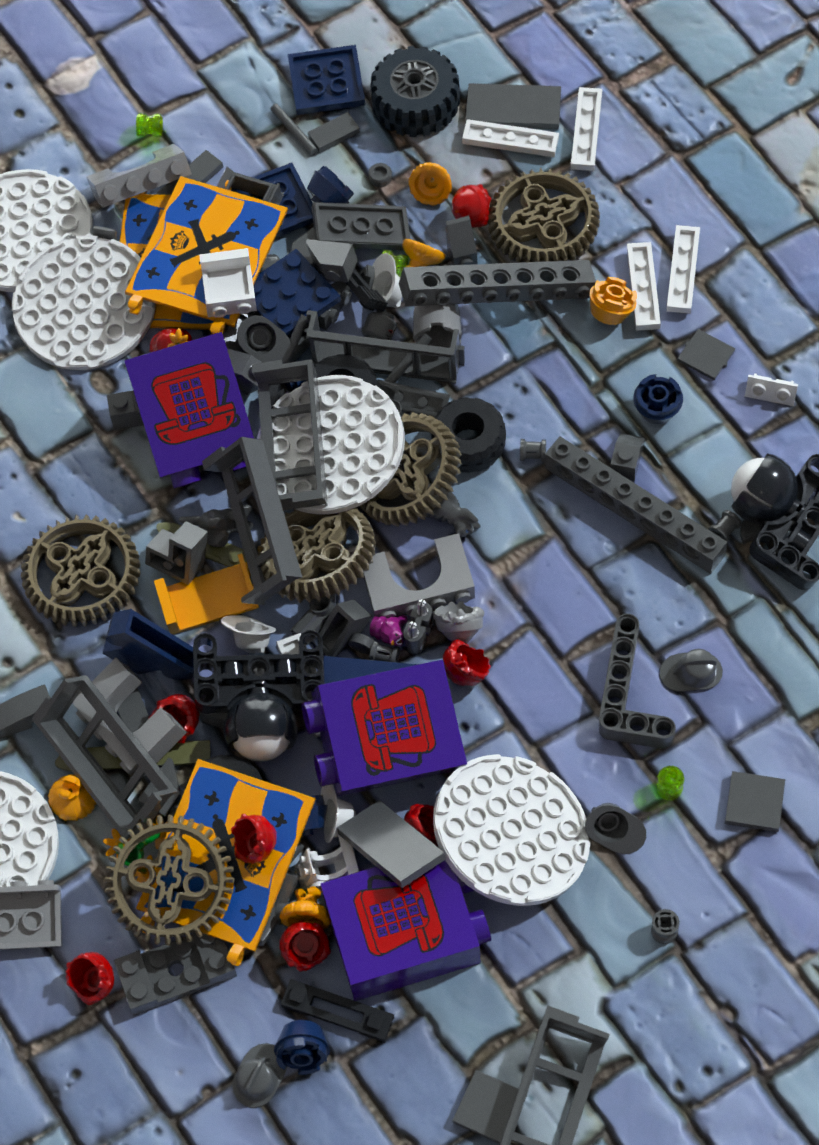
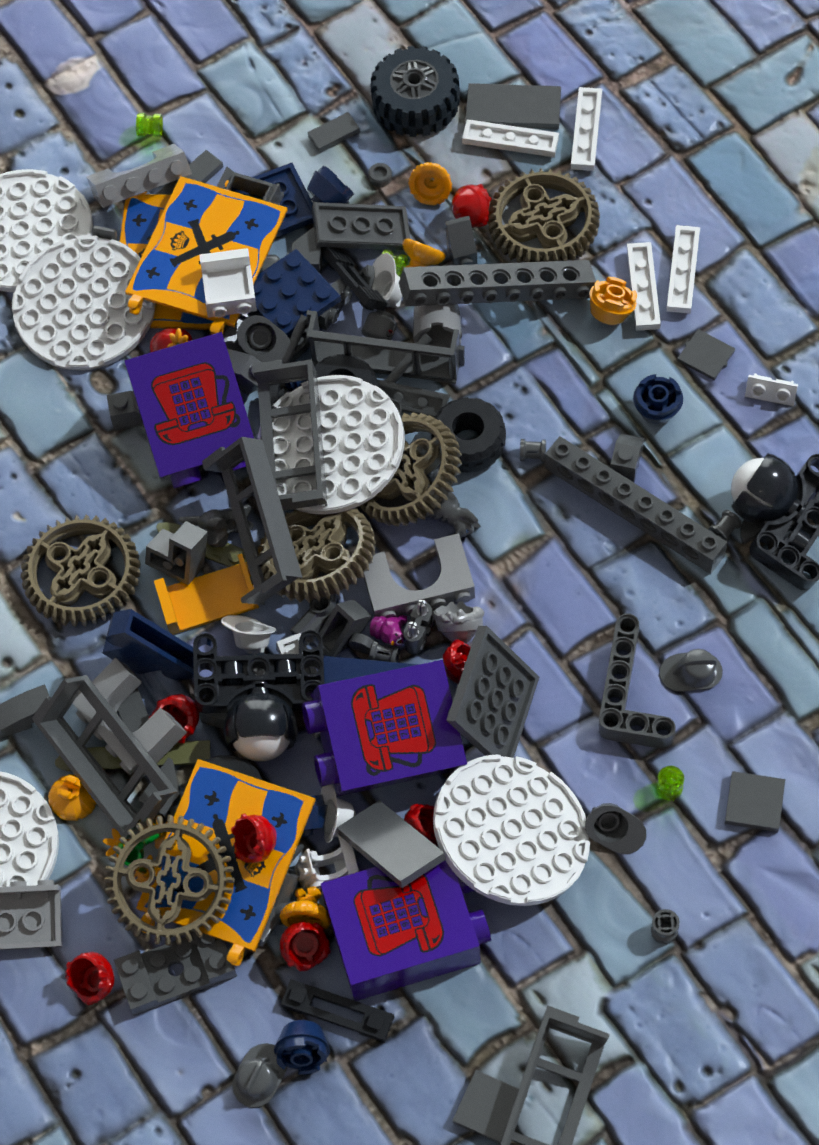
(294, 129): dark grey bar -> none
(326, 79): dark blue plate -> none
(333, 259): slope -> none
(493, 696): none -> dark grey piece

